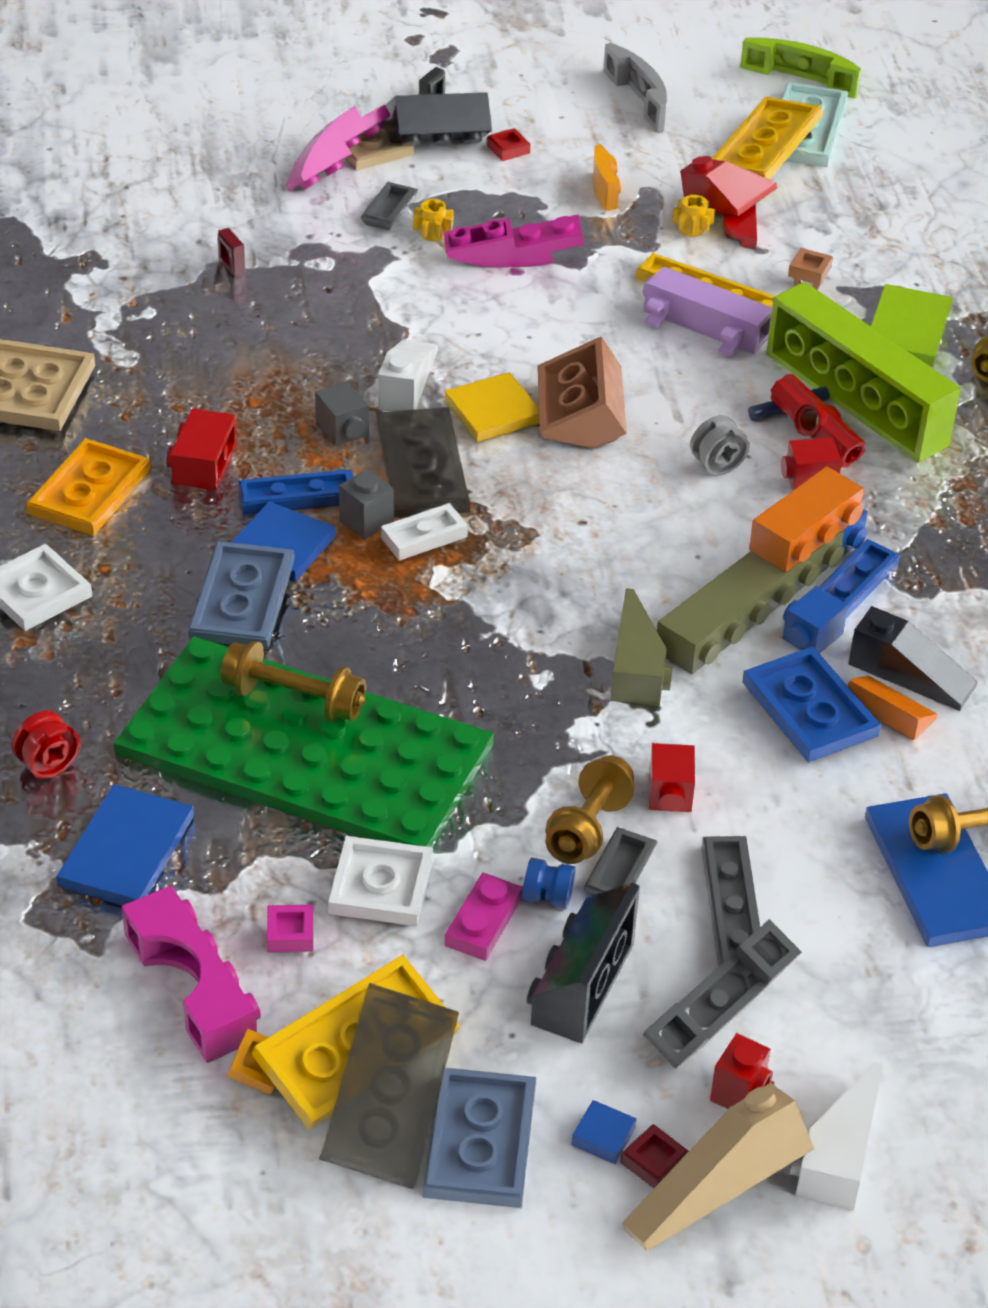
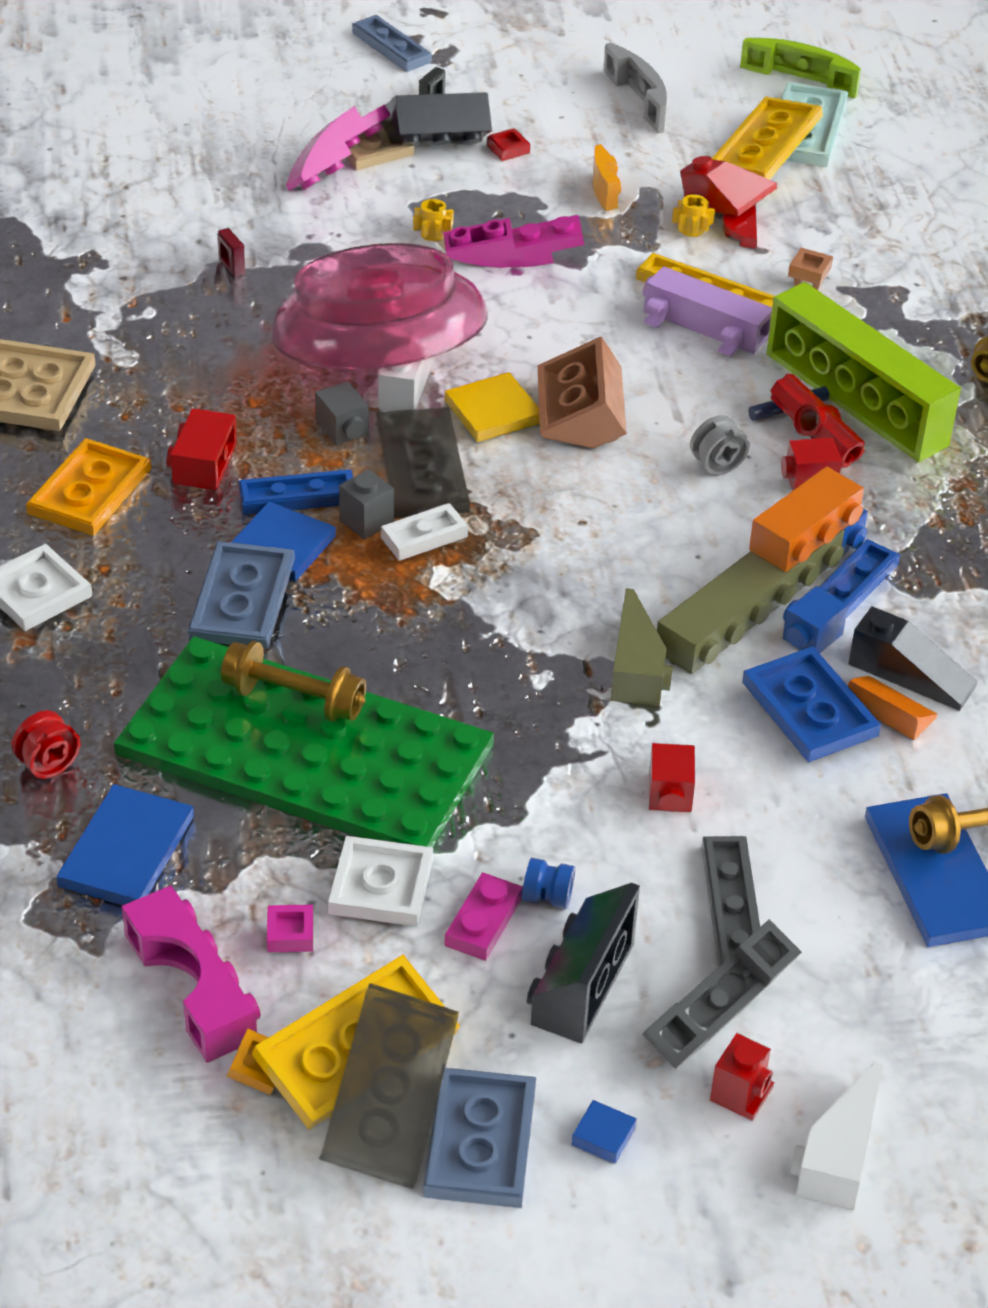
(377, 308): none -> clear pink dish
(388, 205): dark grey tile -> none
(391, 43): none -> sand blue tile
(574, 831): pearl gold piece -> none
(620, 861): dark grey tile -> none
(652, 1155): dark red tile -> none
(733, 1156): tan wedge -> none
(913, 320): lime tile -> none

